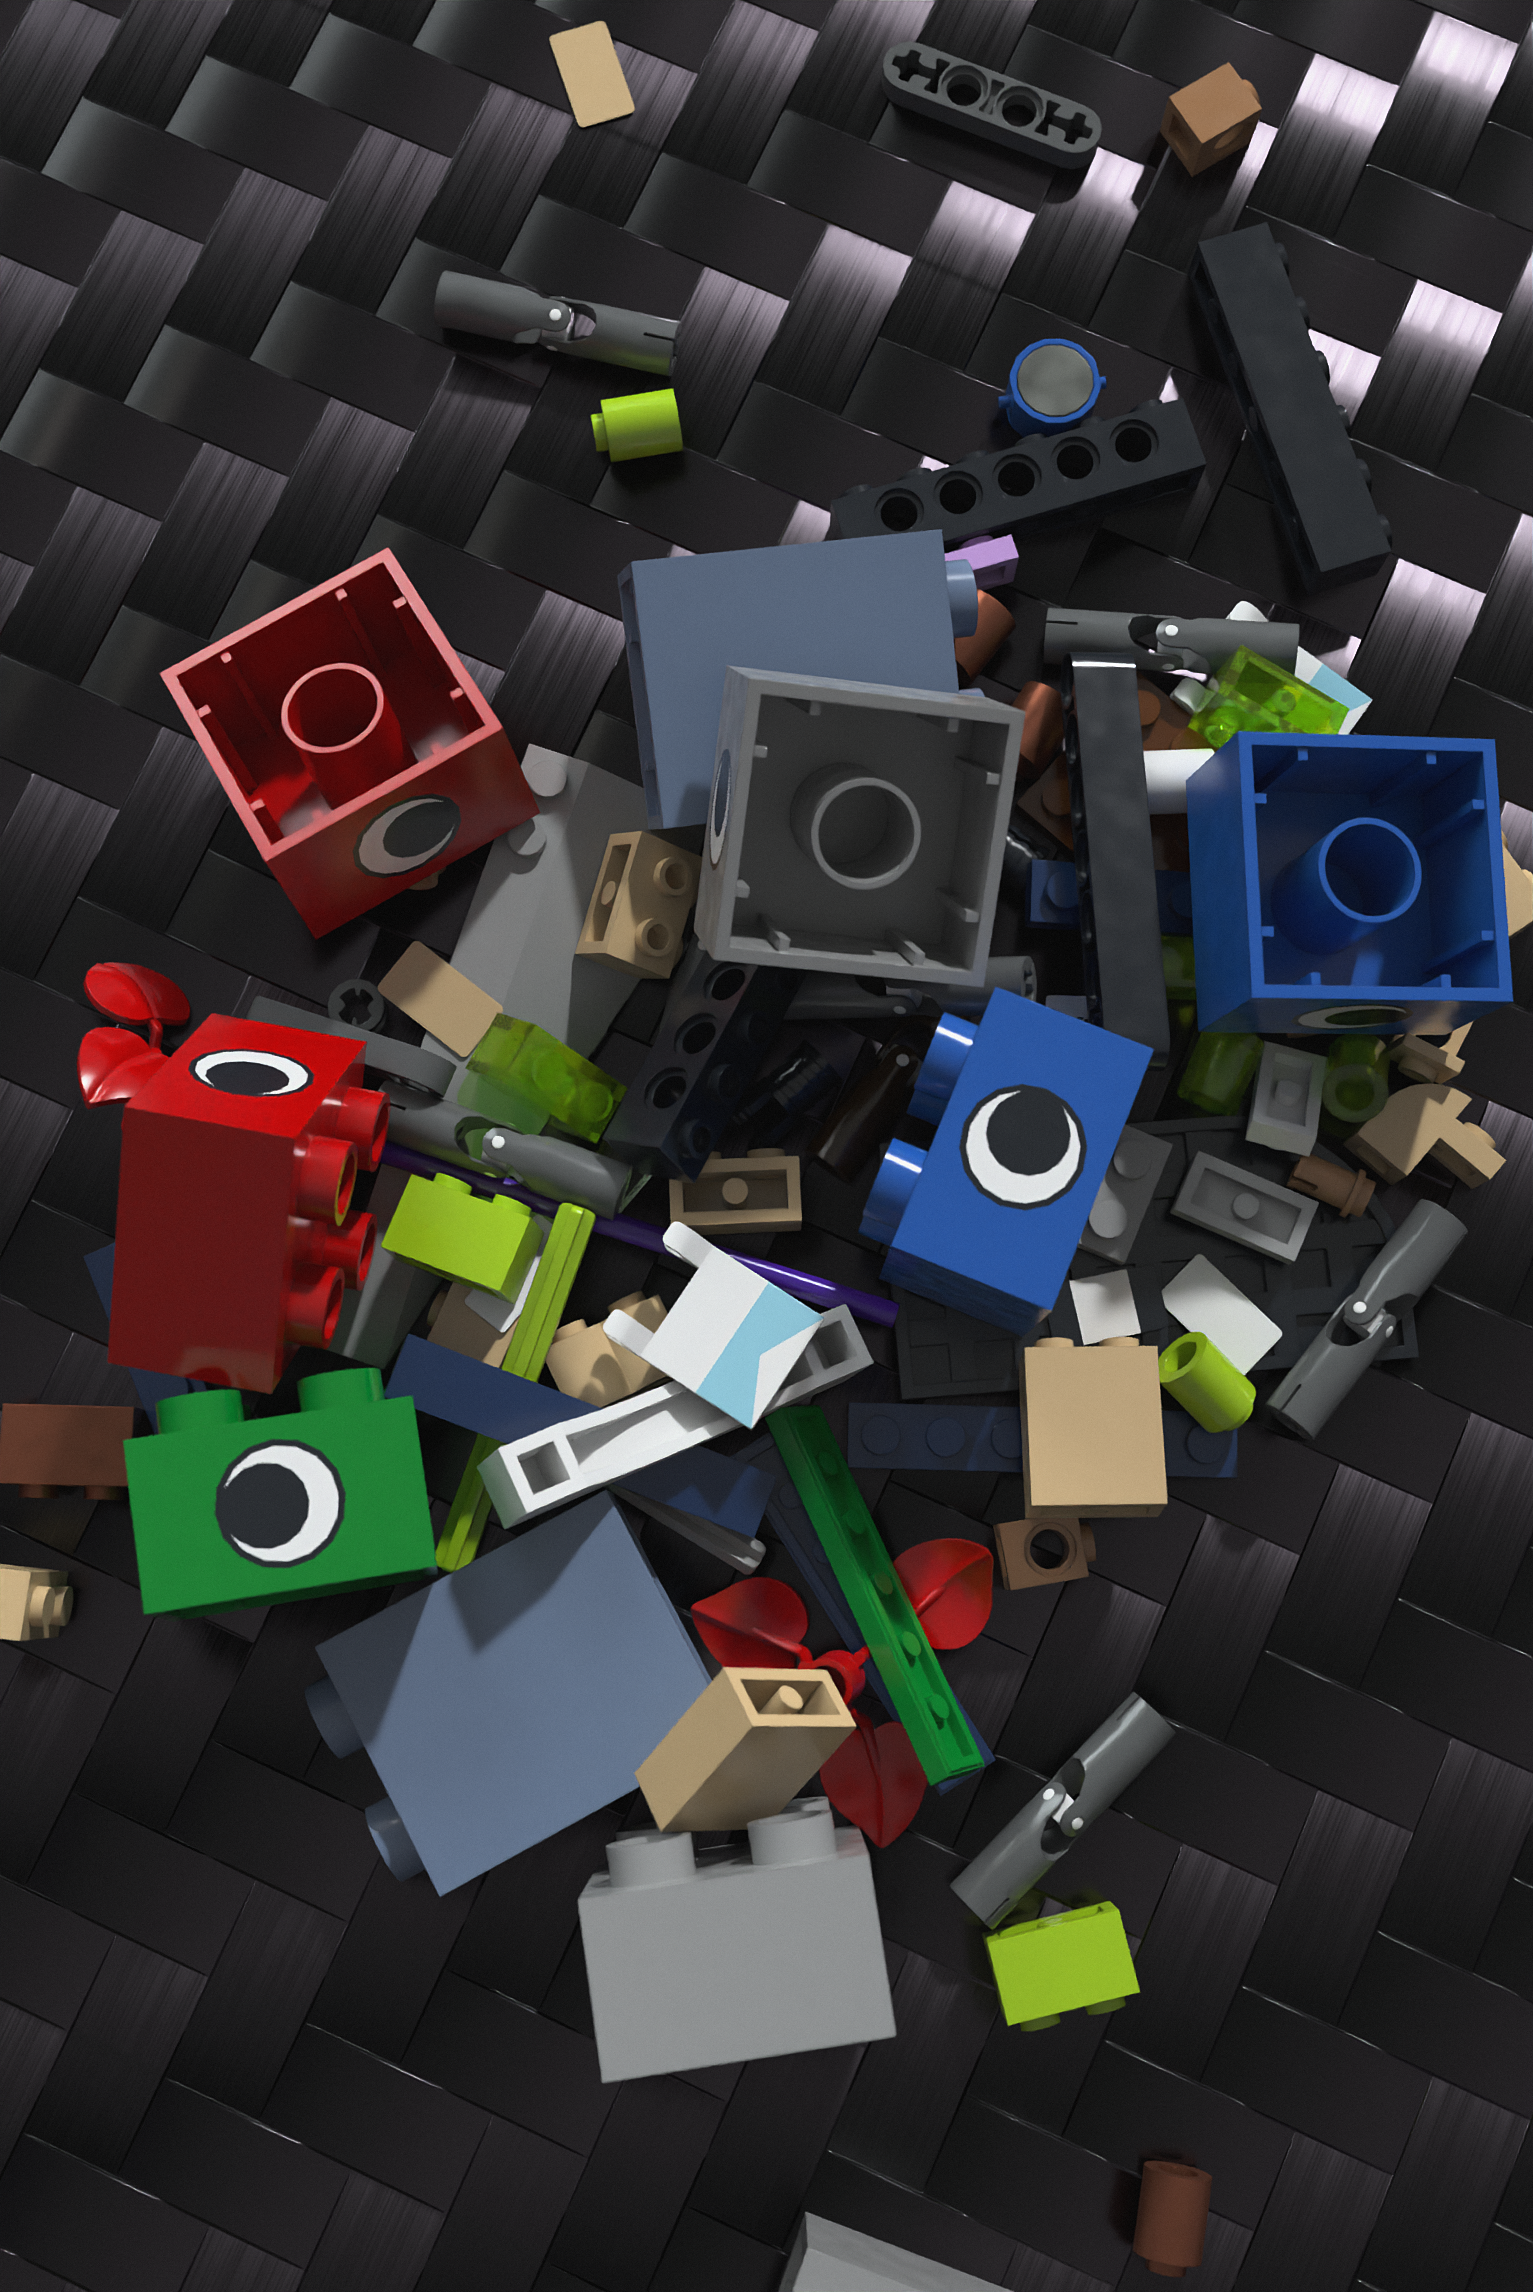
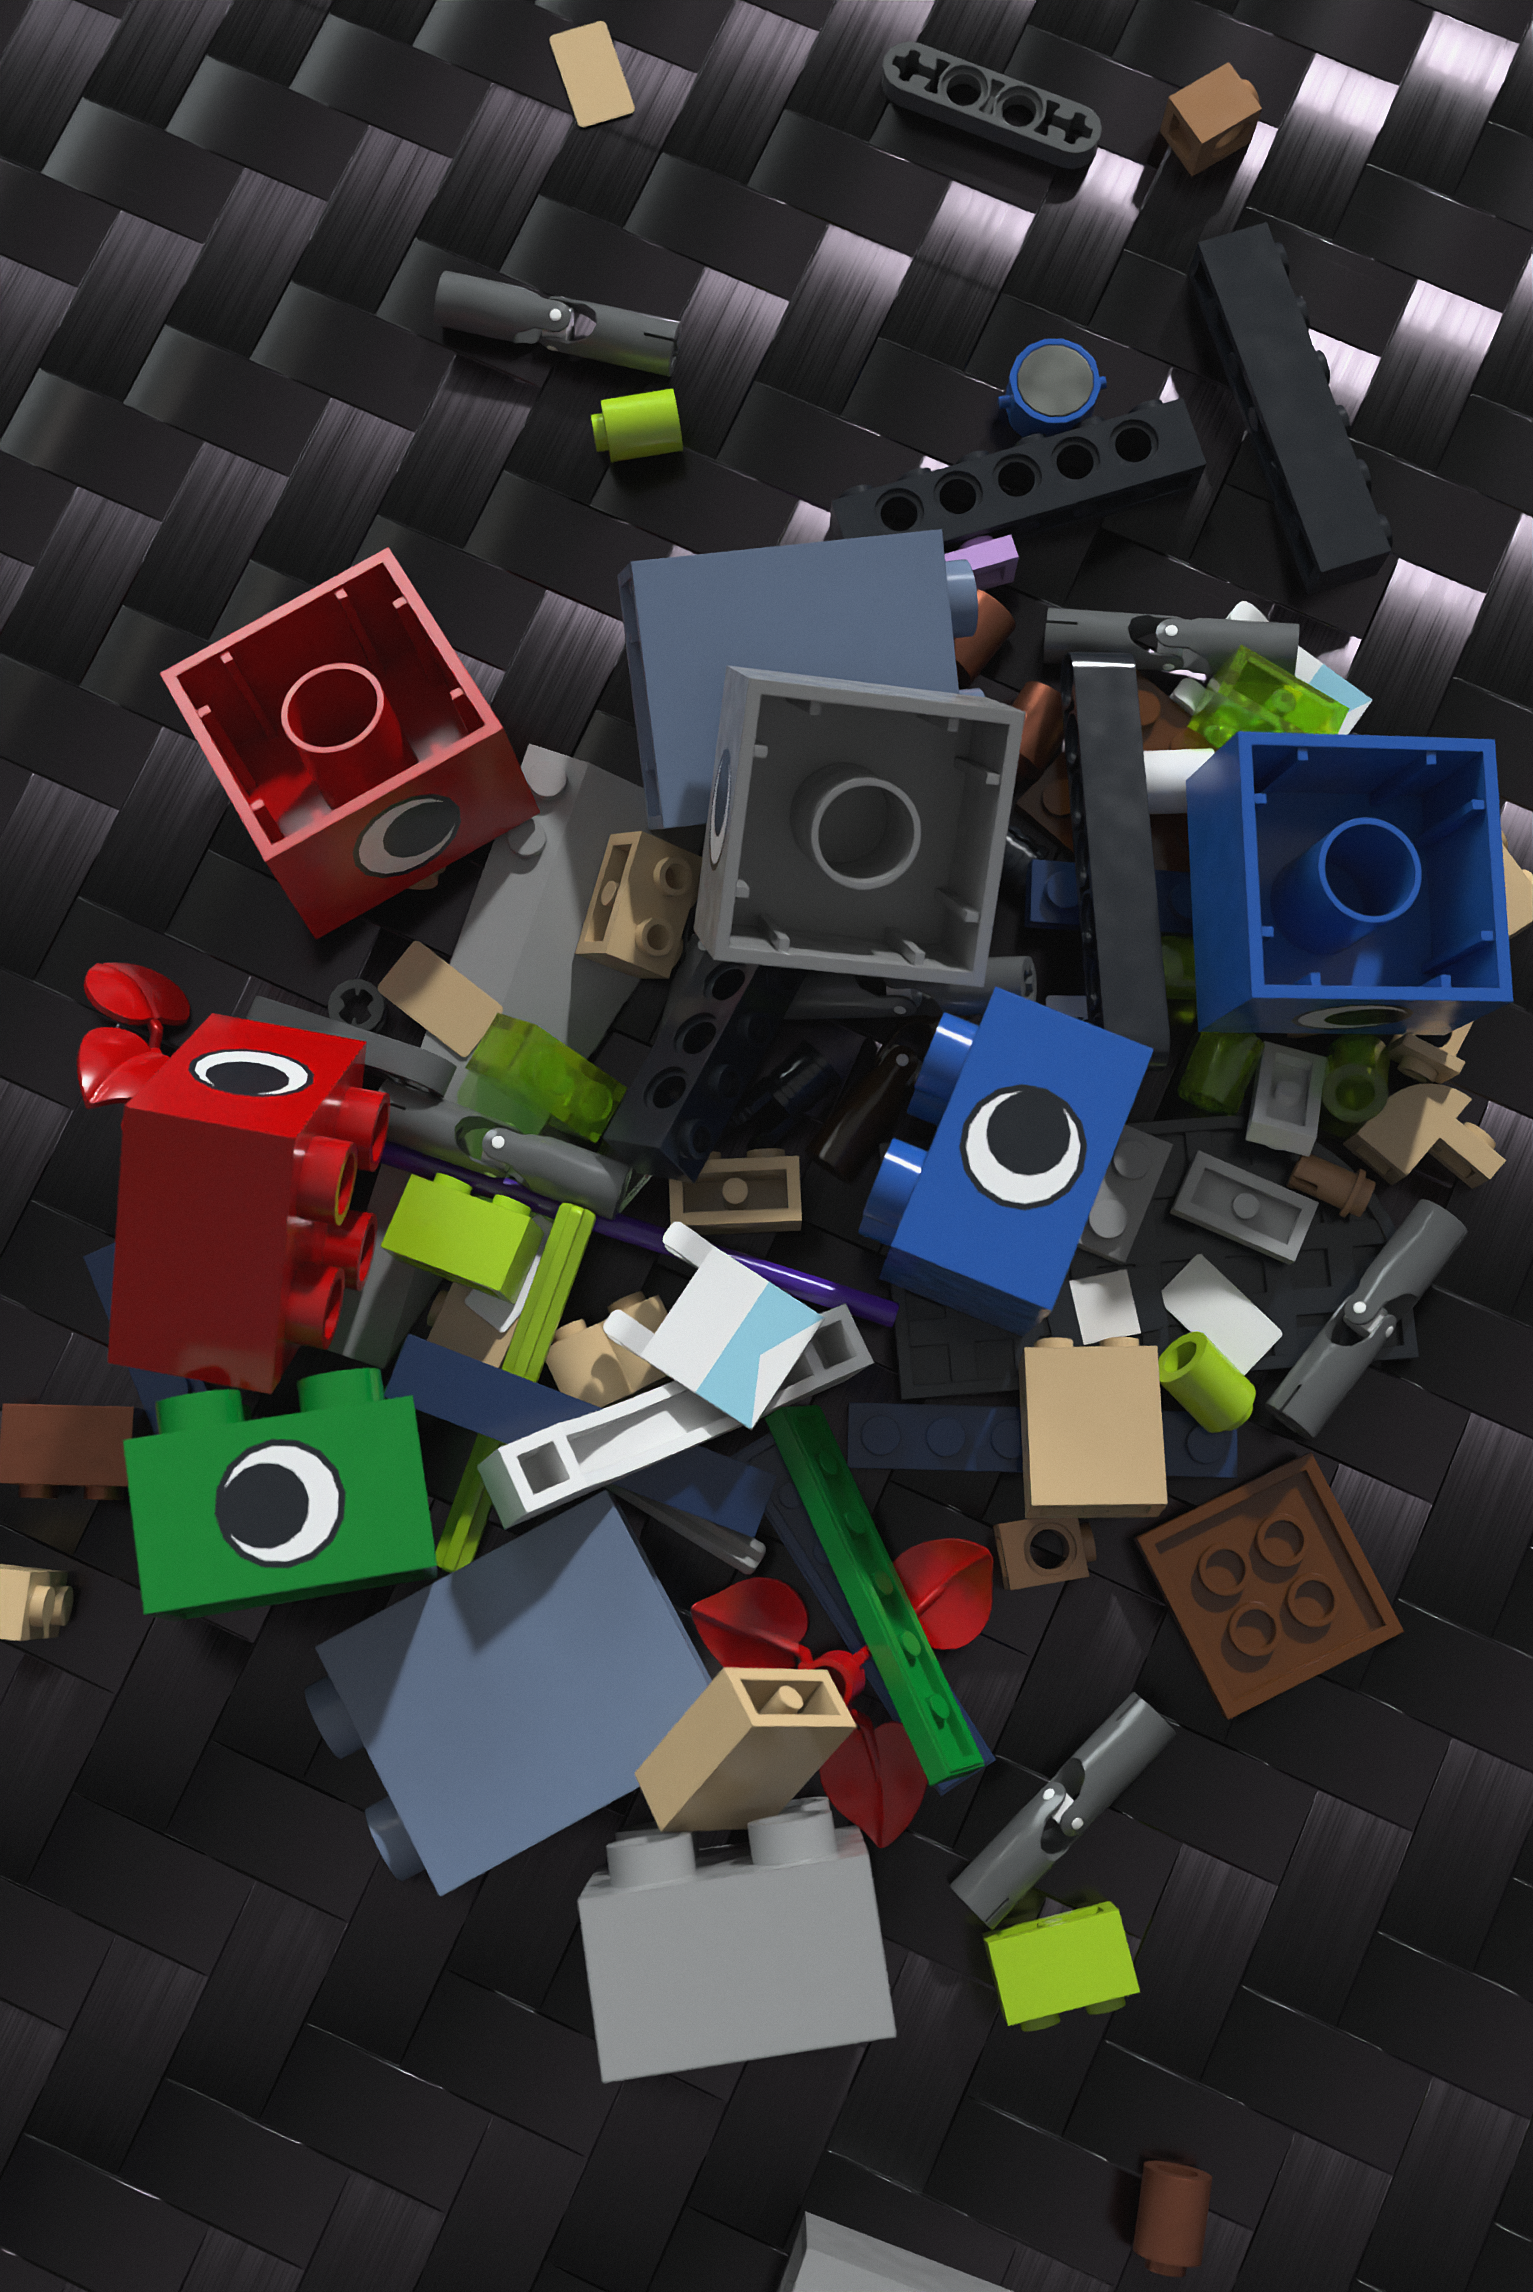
(1268, 1585): none -> reddish brown plate

